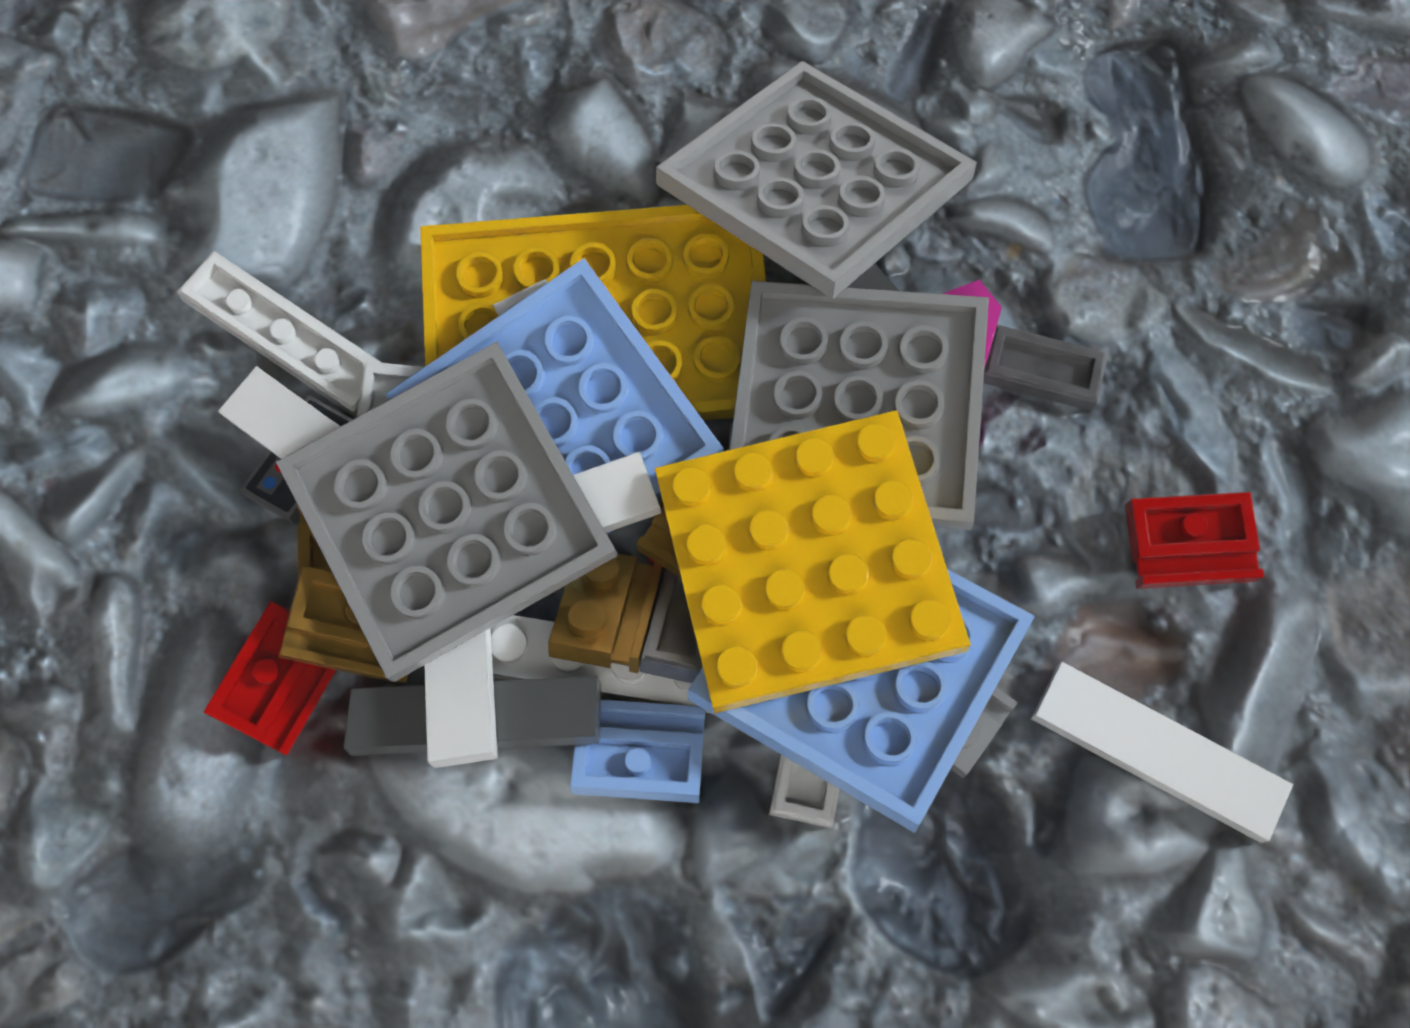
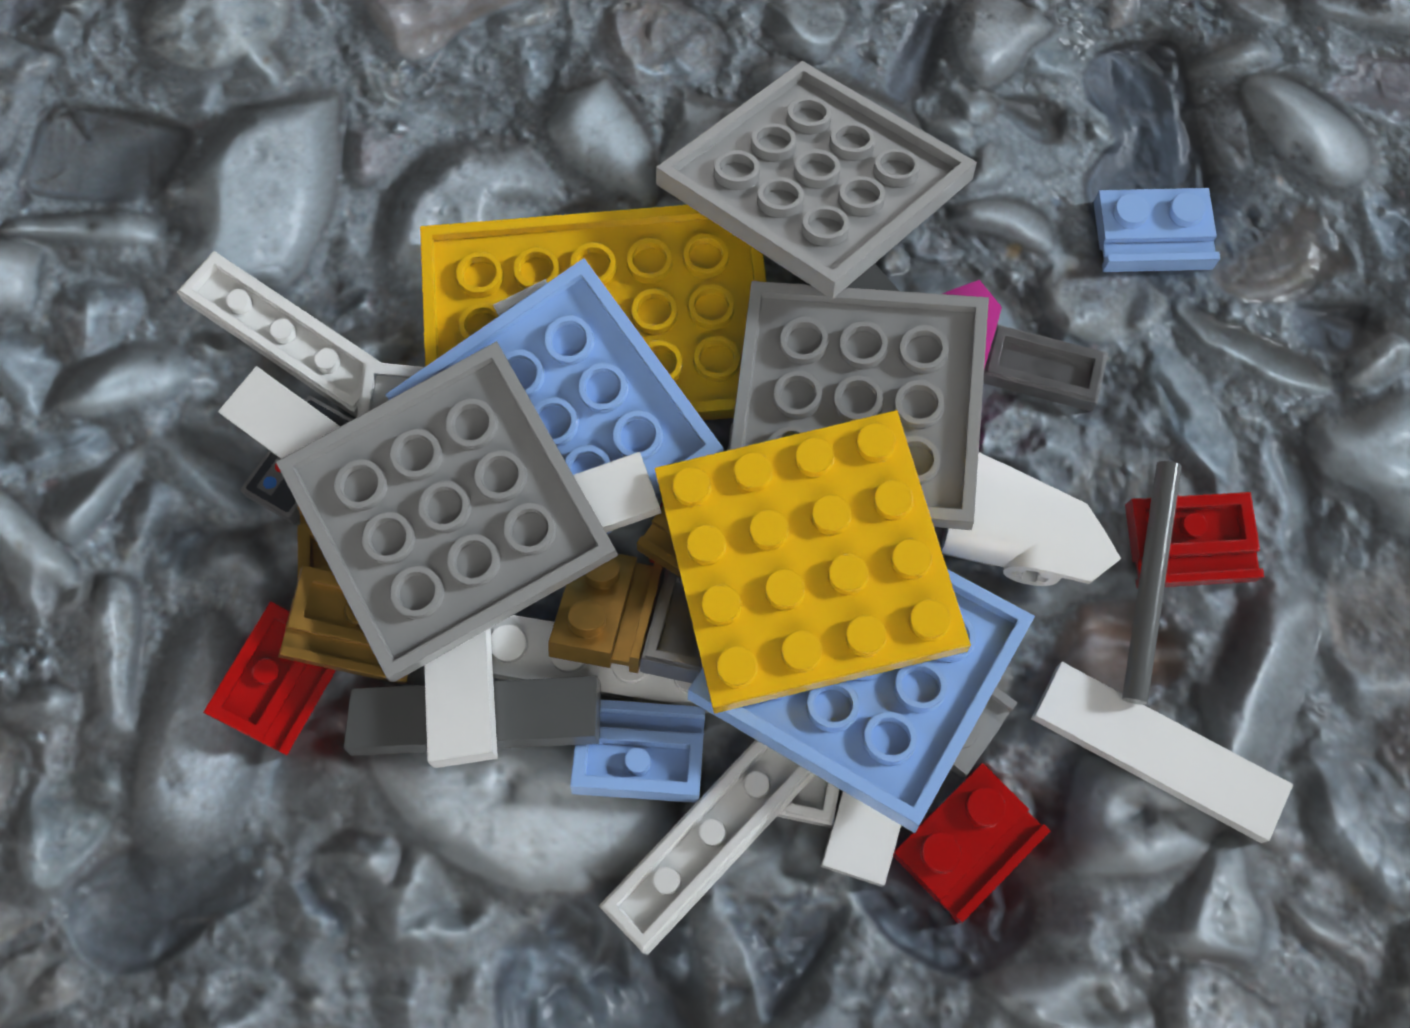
(704, 844): none -> white tile
(860, 842): none -> white tile
(970, 843): none -> red plate
(1030, 530): none -> white panel
(1151, 583): none -> dark grey bar
(1156, 229): none -> light blue plate

